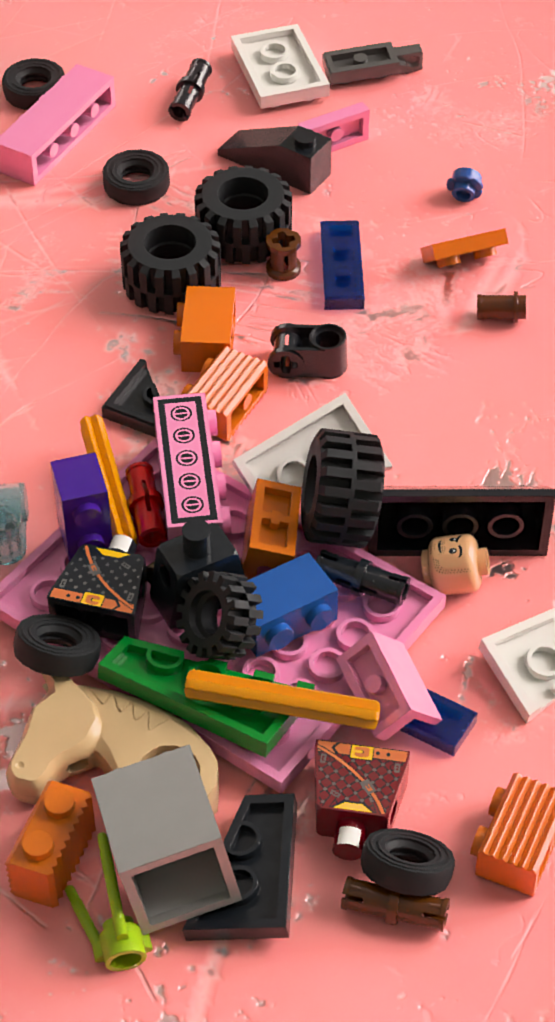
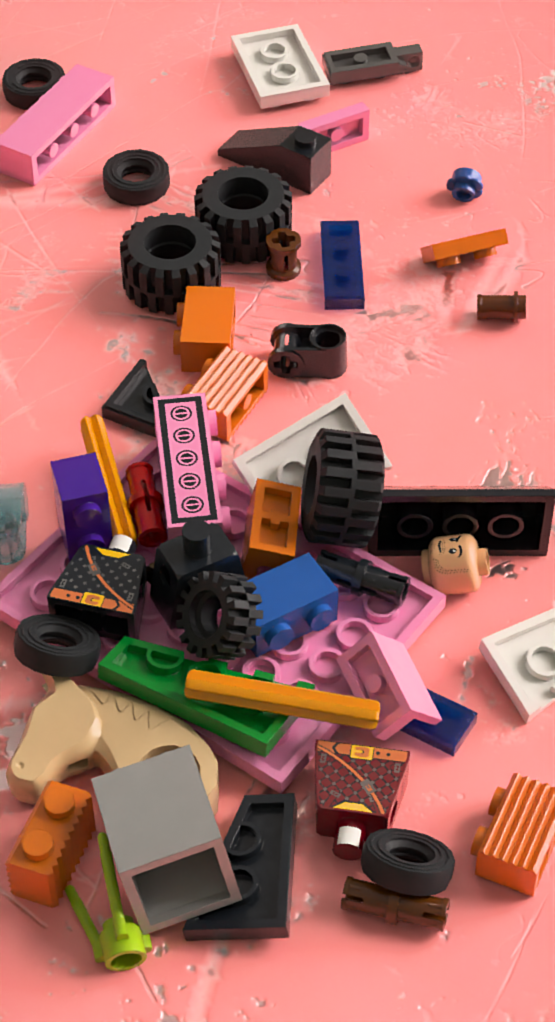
(183, 101): black pin -> none

